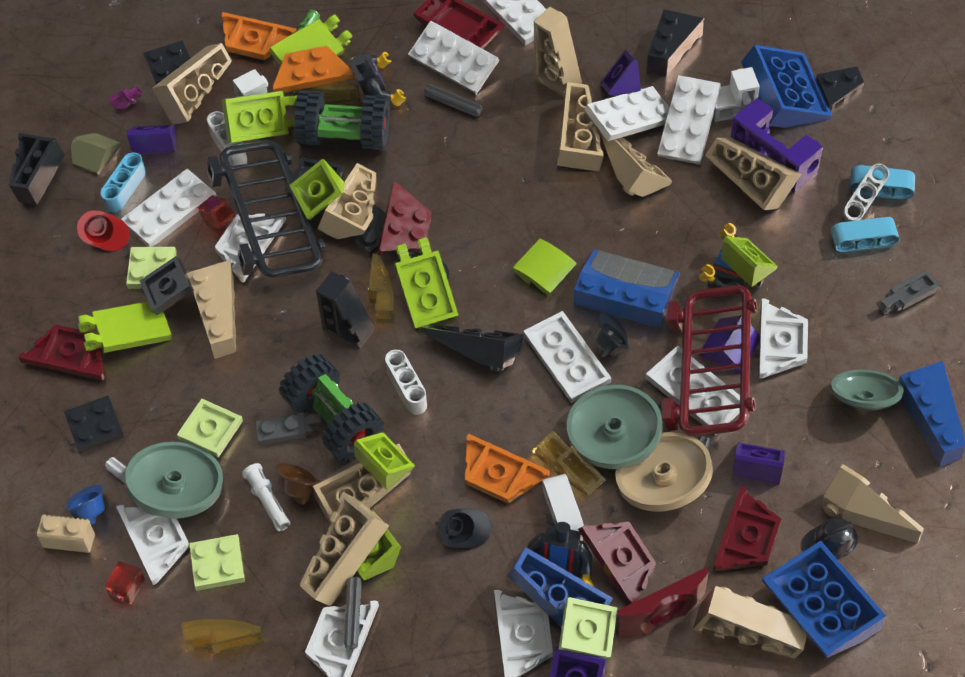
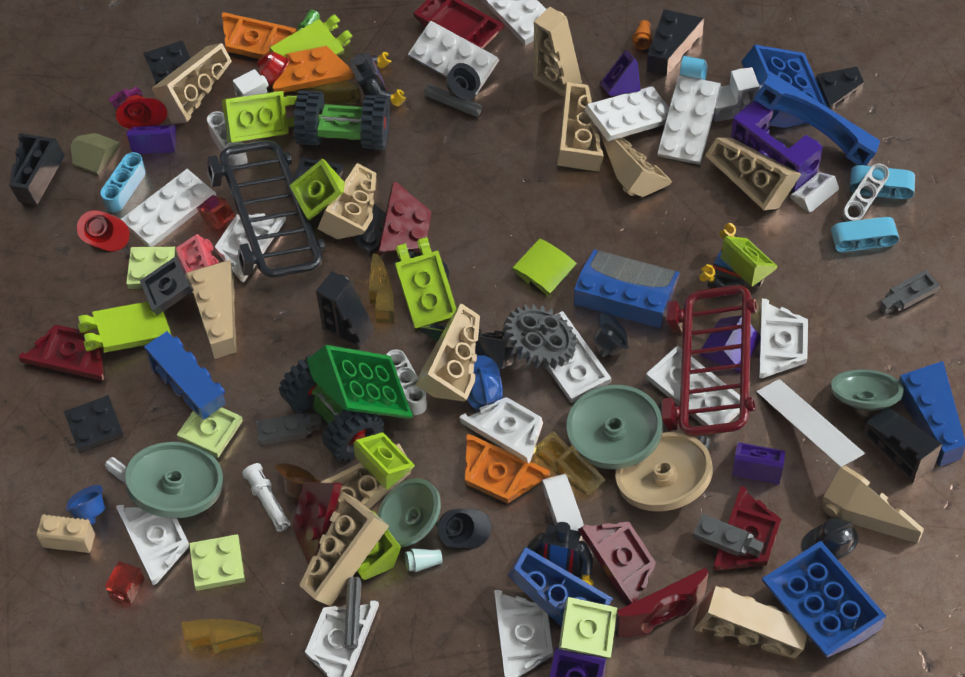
(140, 112): none -> red piece
(184, 375): none -> blue wedge
(196, 253): none -> coral bracket
(272, 66): none -> red piece
(313, 515): none -> dark red wing
(360, 381): none -> green slope
(410, 510): none -> sand green dish
(422, 559): none -> light aqua cone
(451, 363): none -> tan wedge
(463, 81): none -> black piece
(487, 384): none -> blue piece
(507, 426): none -> white wing
(539, 336): none -> dark grey gear
(642, 37): none -> orange cone
(693, 68): none -> medium azure beam
(726, 537): none -> dark grey hinge
(782, 96): none -> blue arch
(810, 423): none -> white sticker
(815, 191): none -> white slope
(903, 443): none -> black wedge

